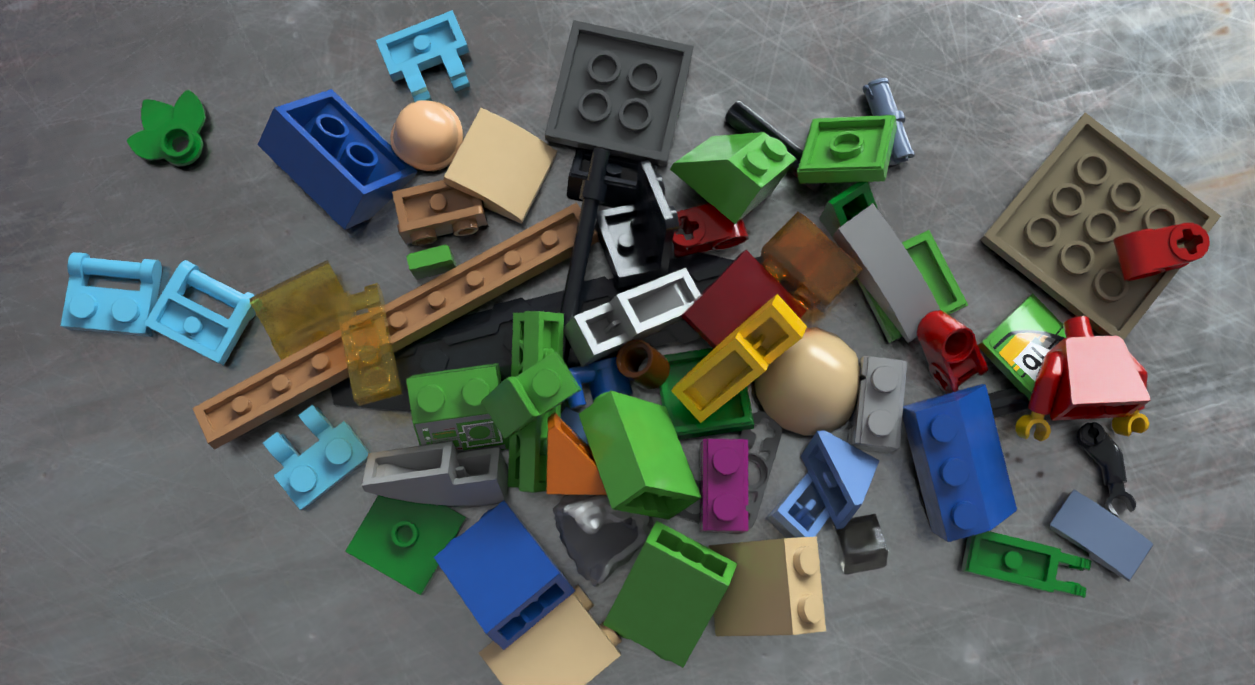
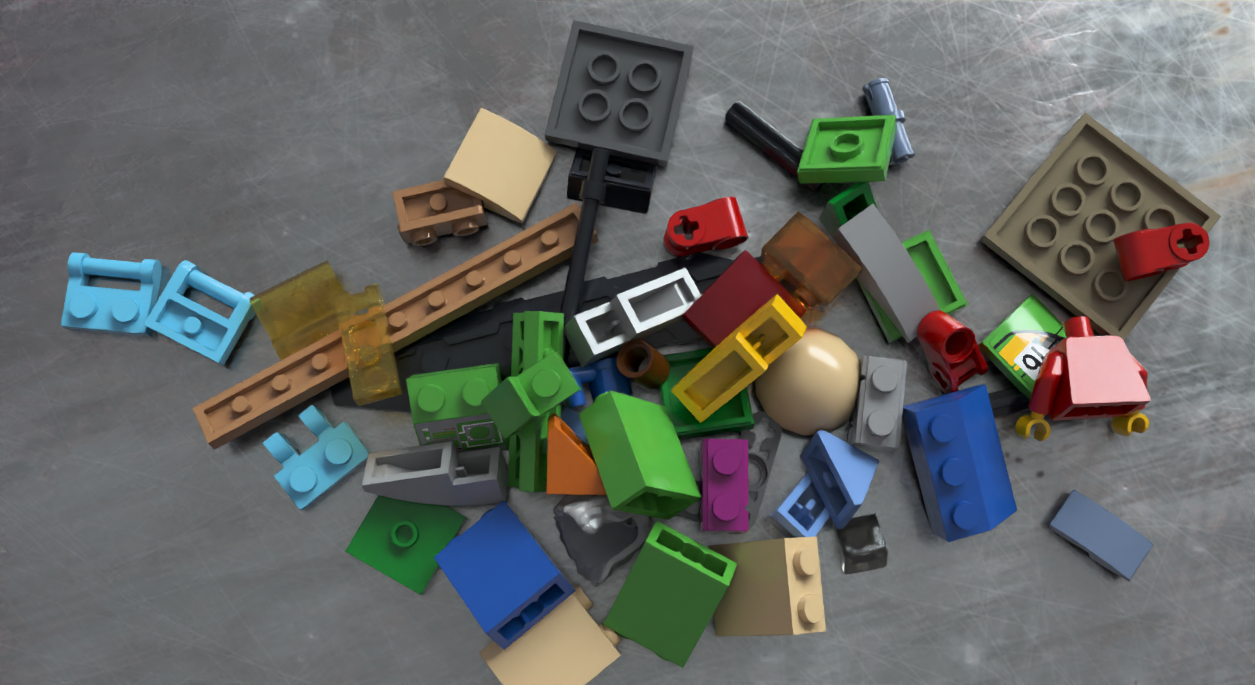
(168, 127): green plate -> none
(335, 157): blue slope -> none
(423, 47): medium azure plate -> none
(426, 135): light nougat helmet -> none
(431, 262): bright green tile -> none
(639, 235): black bracket -> none
(735, 171): bright green slope -> none
(1022, 563): green hinge -> none
(1110, 459): black arm -> none

